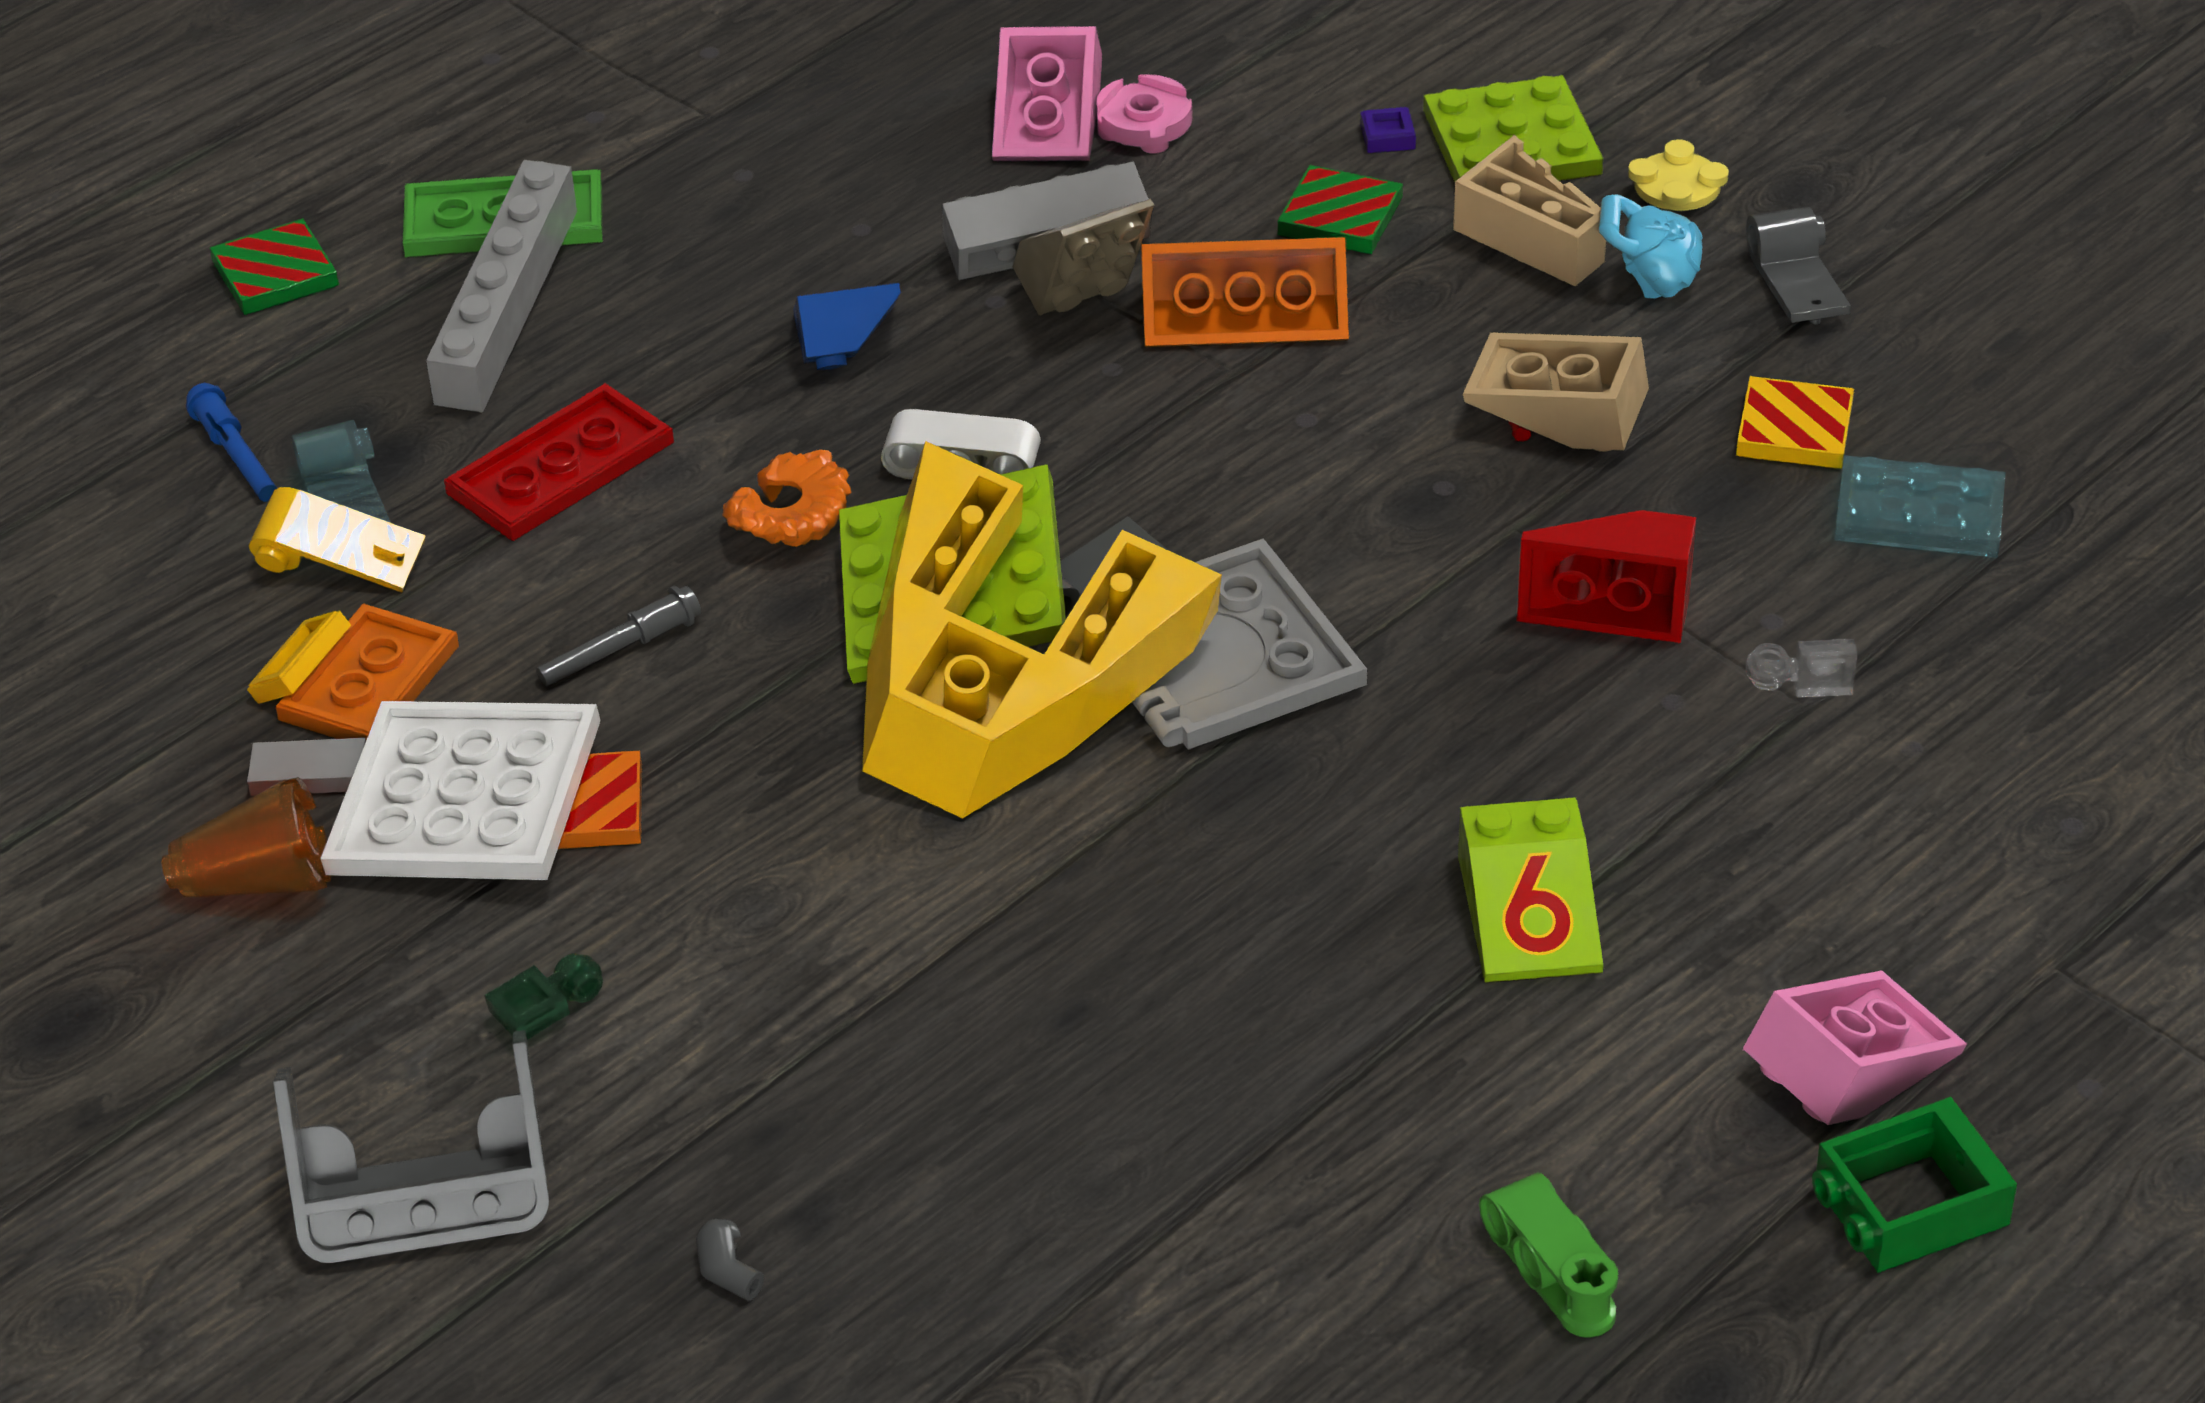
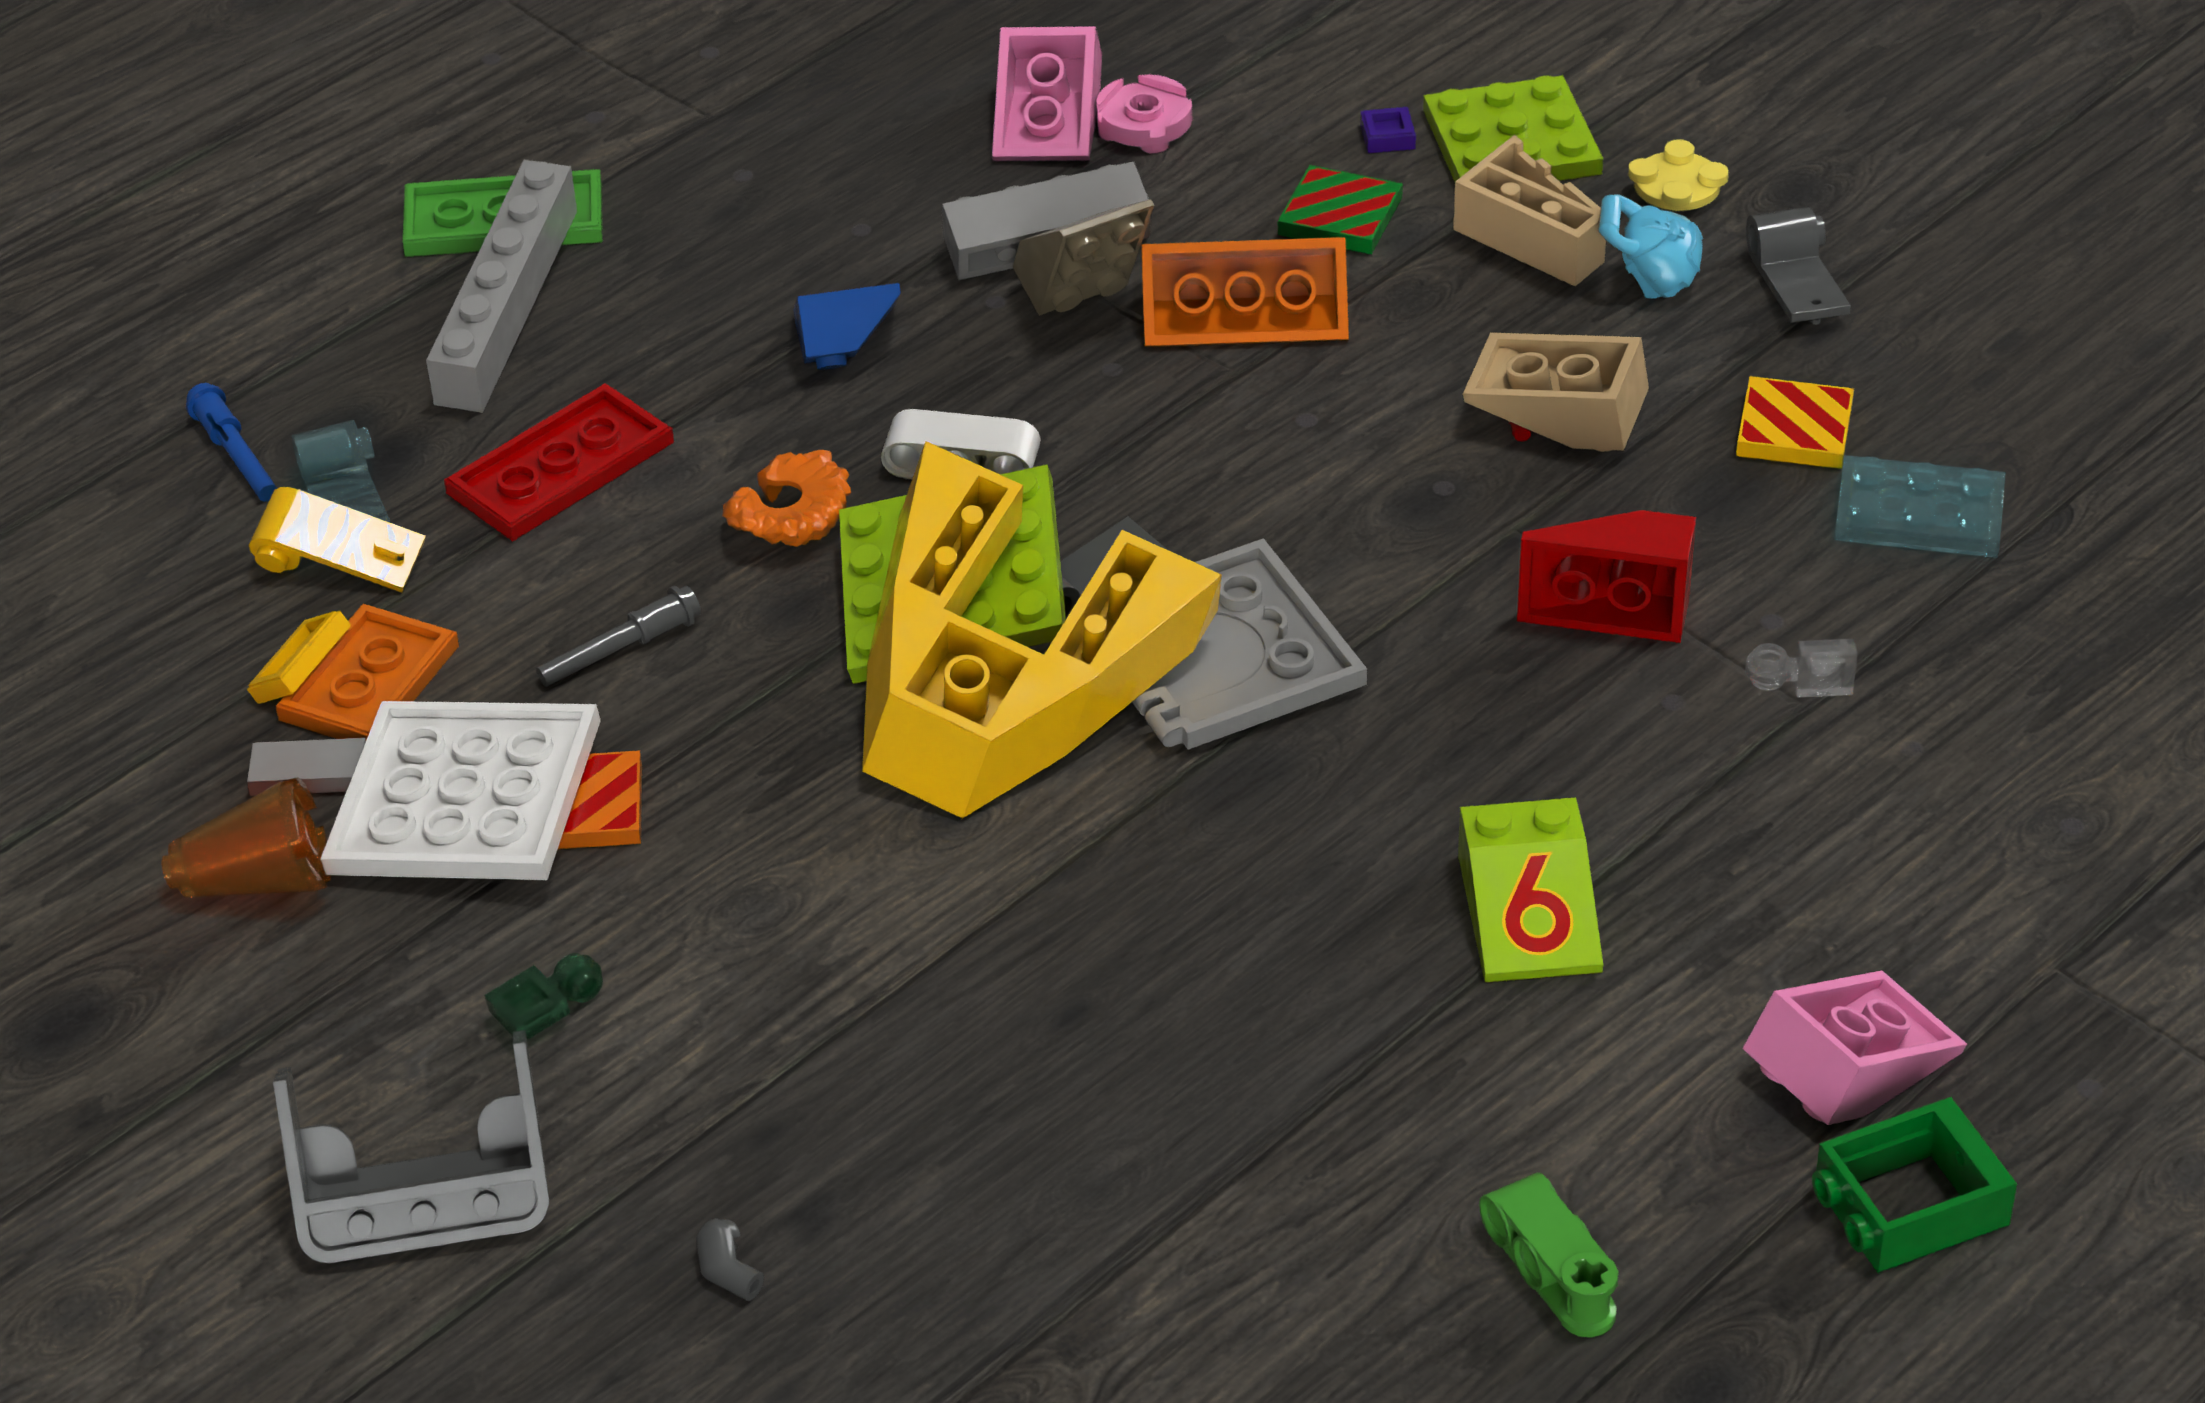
(274, 266): green tile -> none

